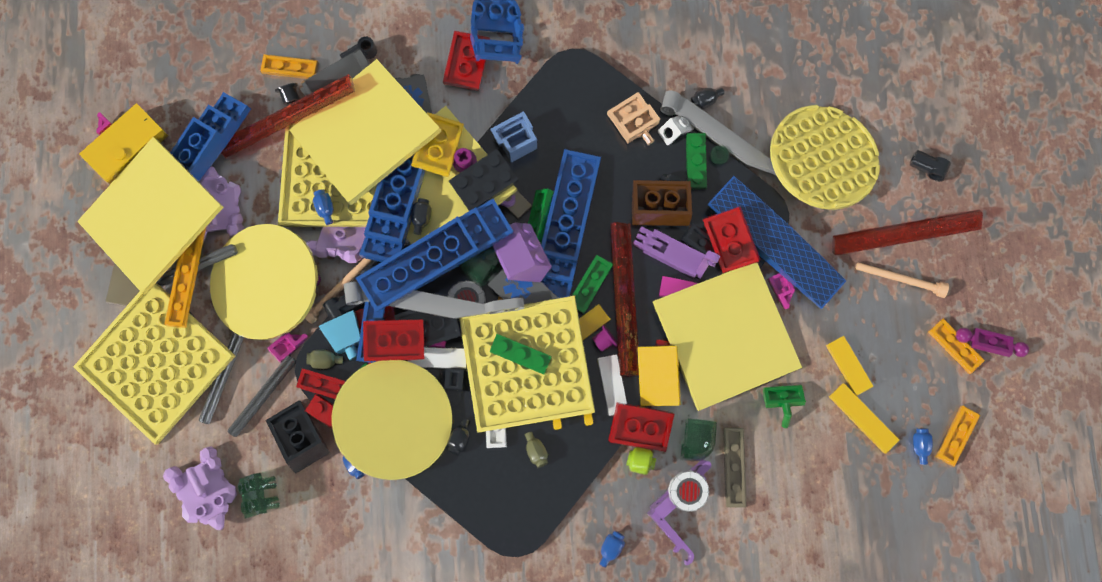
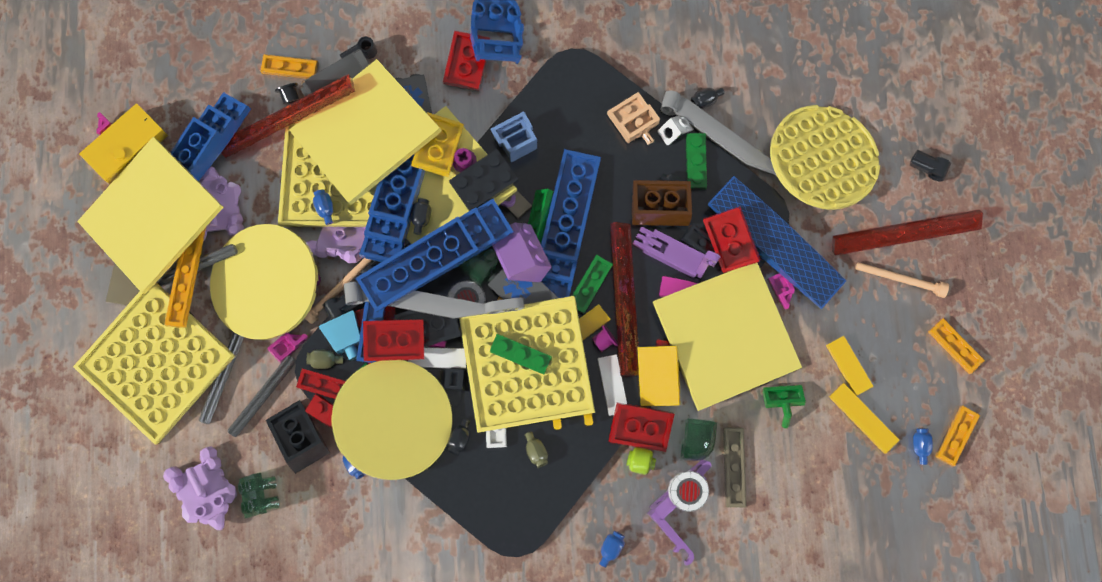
(719, 155): clear green plate -> none
(992, 342): magenta plate -> none

